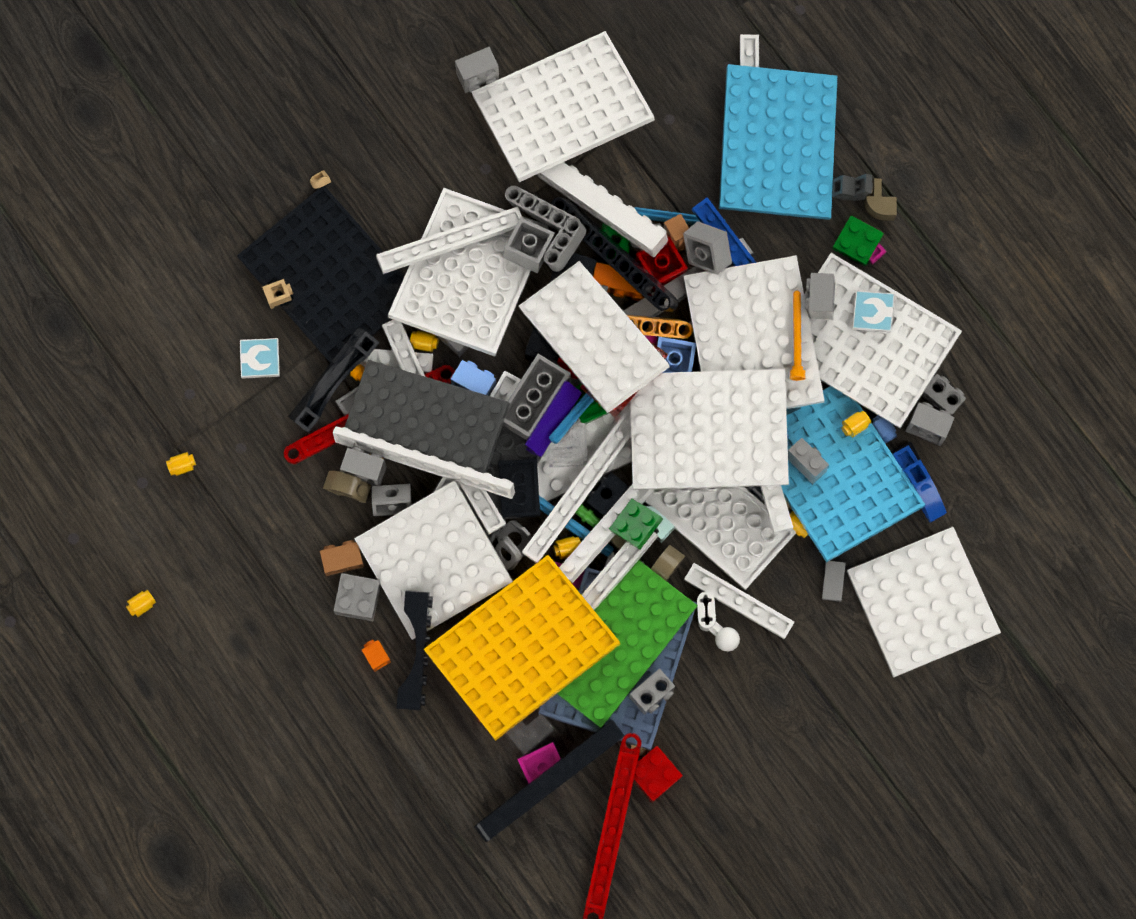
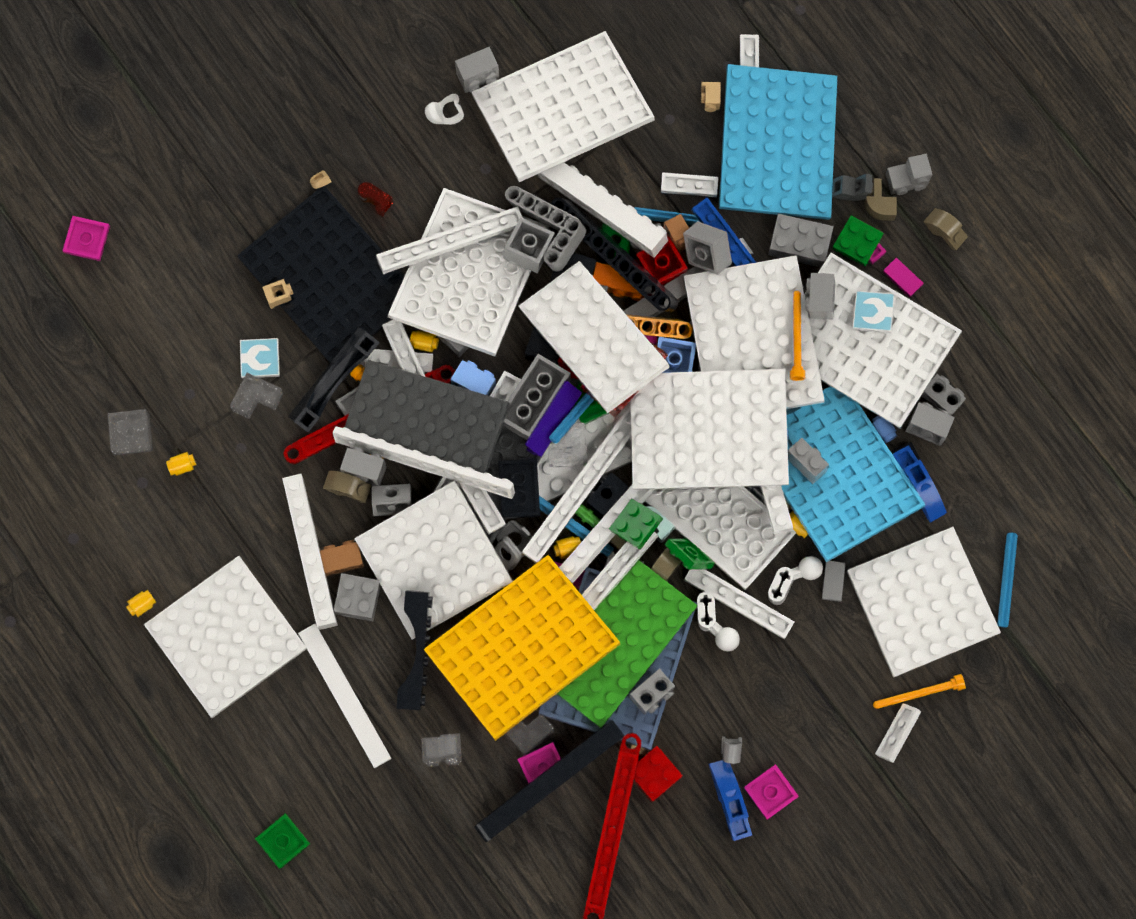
(86, 238): none -> dark pink plate
(130, 432): none -> clear brick
(225, 636): none -> white plate
(255, 391): none -> clear brick
(282, 841): none -> green tile
(309, 551): none -> white brick
(344, 696): none -> white tile
(375, 655): orange brick -> none
(377, 197): none -> clear red leg
(434, 111): none -> white piece
(442, 749): none -> clear brick
(689, 184): none -> white plate
(689, 554): none -> green plate
(710, 96): none -> tan brick
(731, 750): none -> light grey piece
(731, 799): none -> blue slope
(771, 792): none -> dark pink plate
(800, 238): none -> light grey brick
(808, 568): none -> white beam
(855, 424): yellow brick -> none
(898, 732): none -> white plate
(903, 277): none -> dark pink tile
(909, 176): none -> light grey brick
(947, 226): none -> dark tan brick
(956, 682): none -> light orange piece
(1007, 580): none -> dark azure axle

